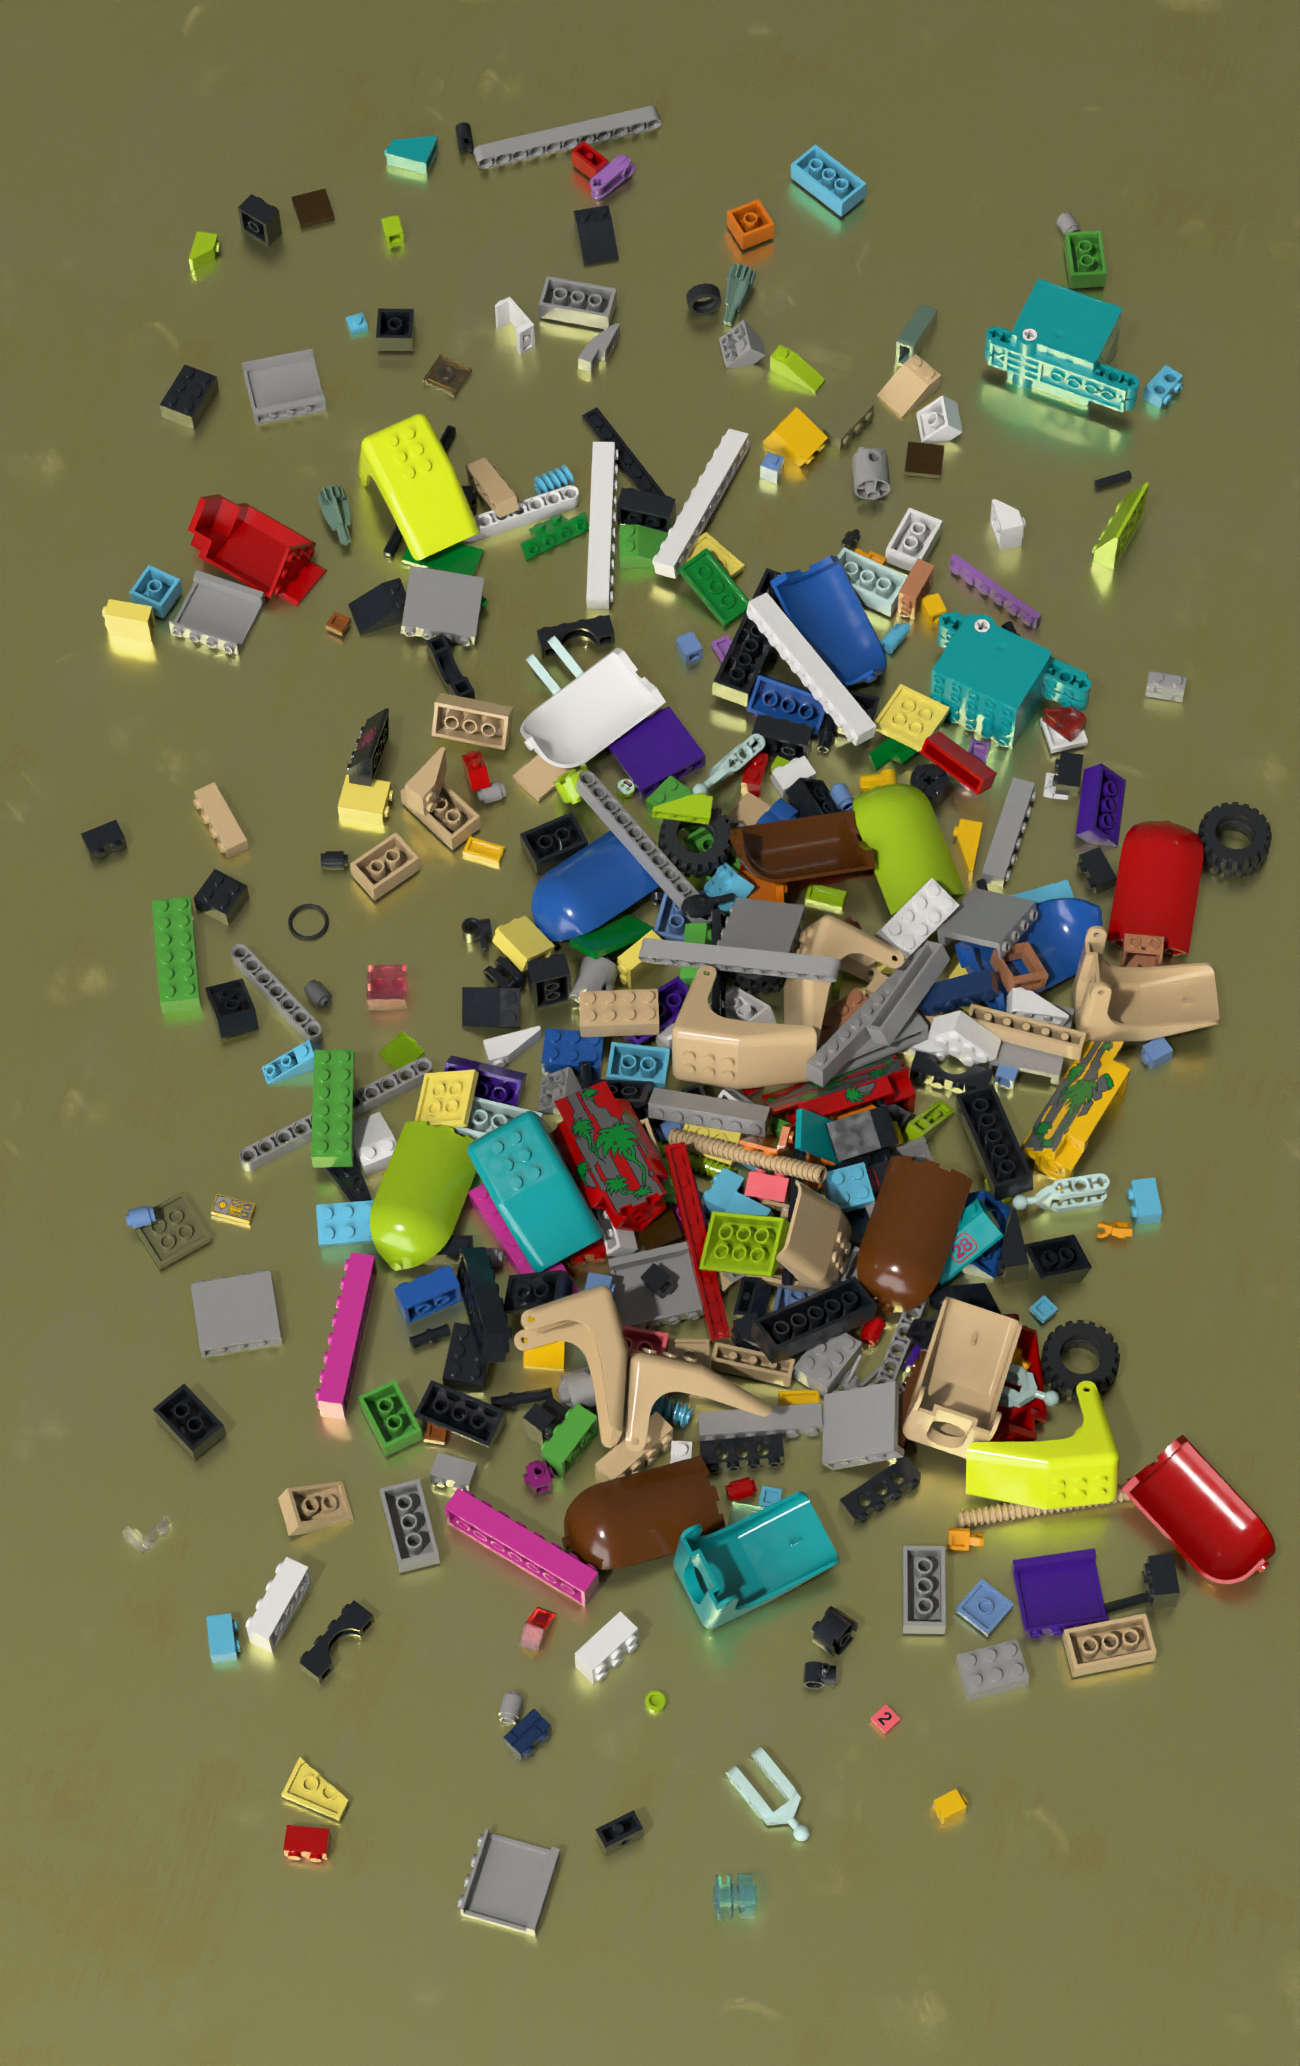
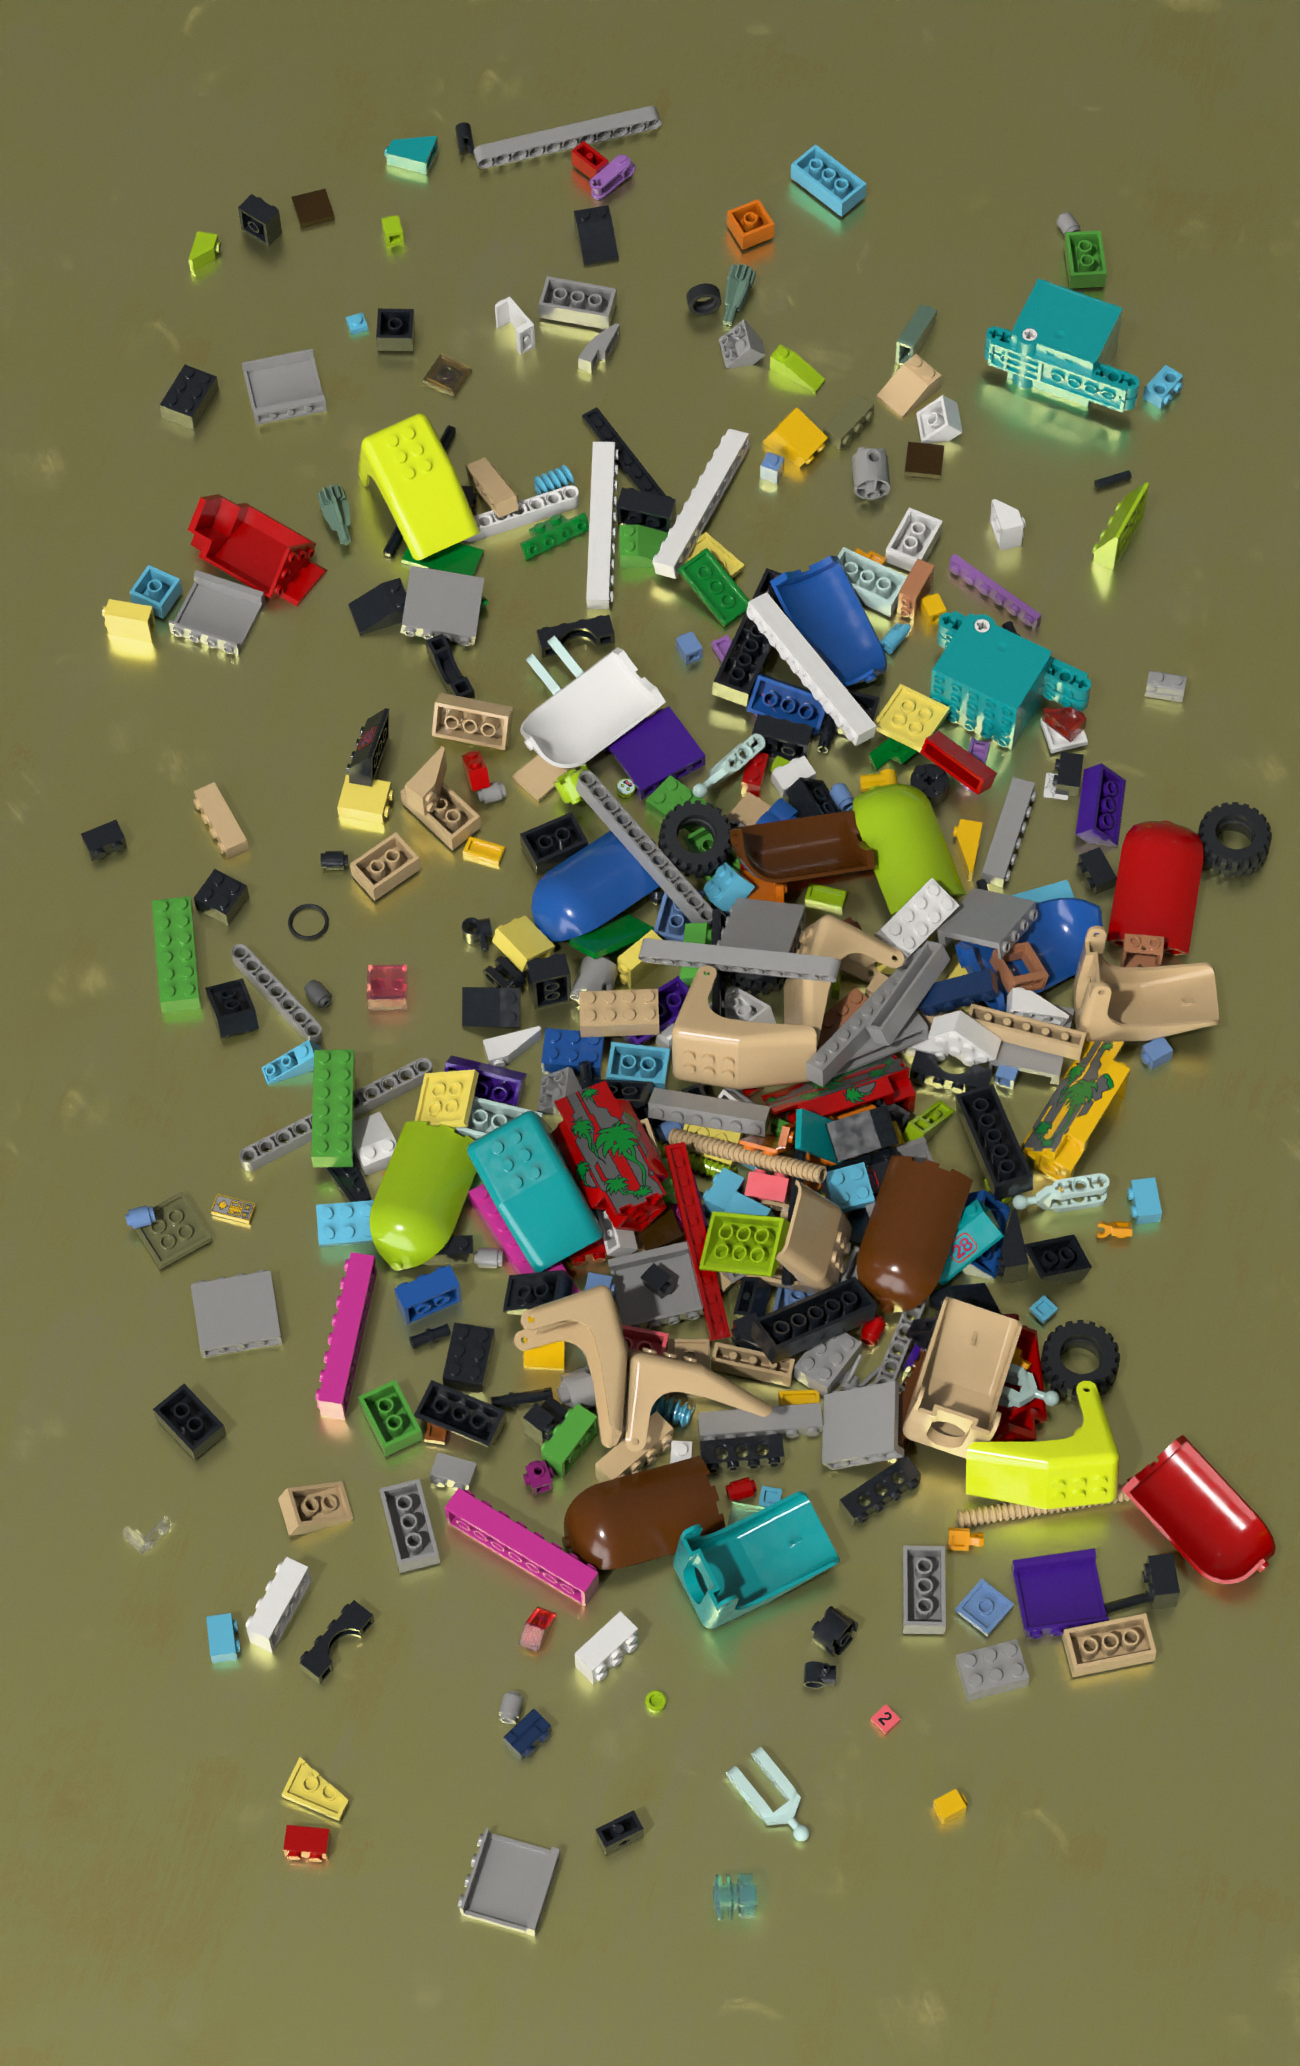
(338, 623): dark orange plate -> none
(401, 1051): clear neon green piece -> none
(483, 1305): black brick -> none
(692, 808): lime slope -> none
(702, 905): black piece -> none
(851, 537): black plant -> none

